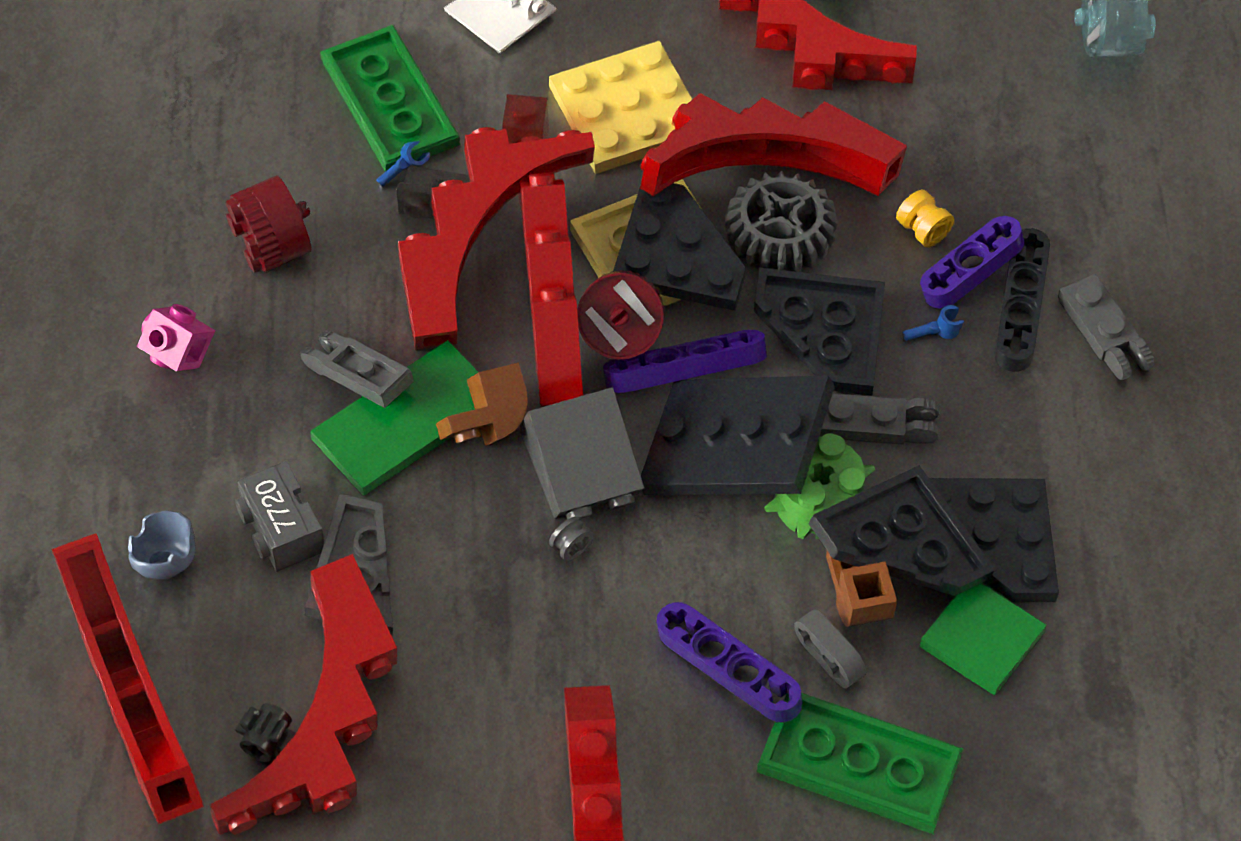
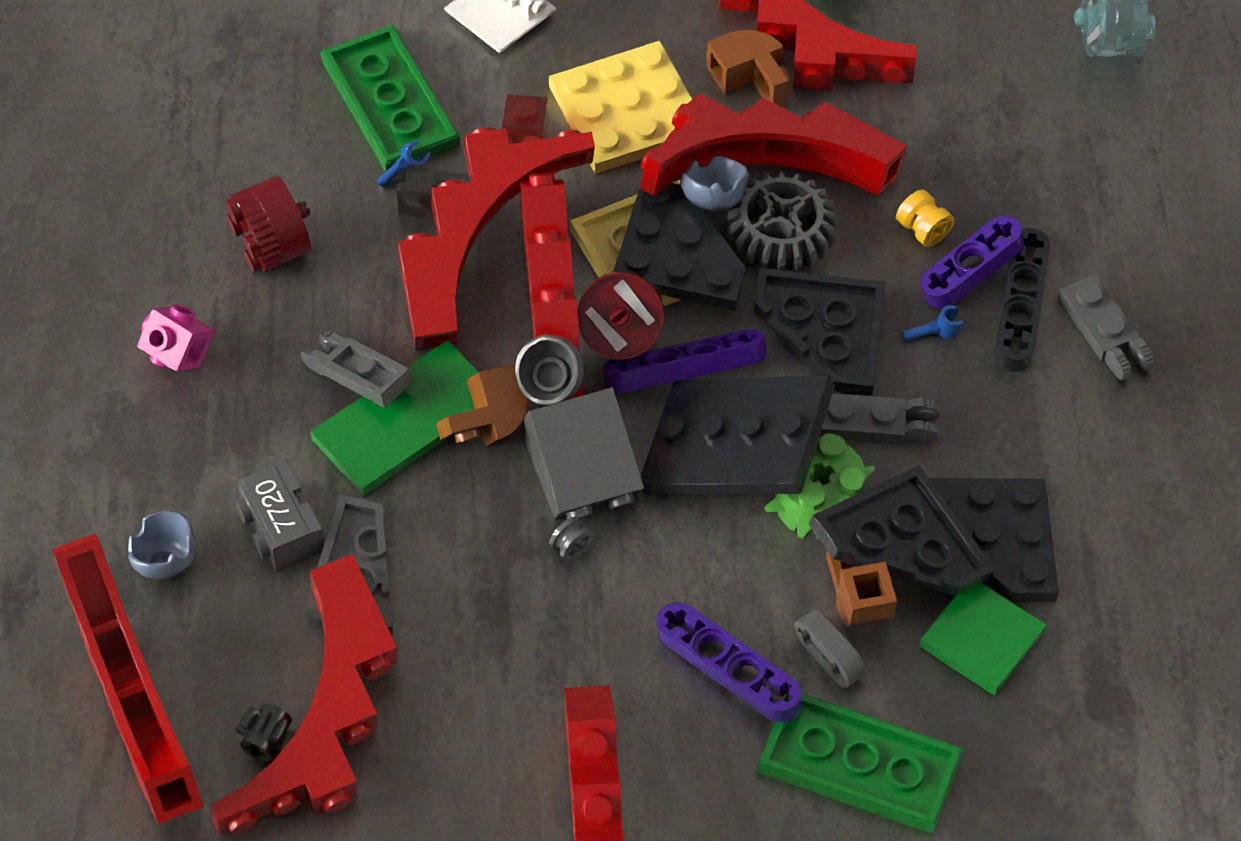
(549, 370): none -> dark grey piece
(716, 185): none -> sand blue hair
(749, 59): none -> dark orange brick

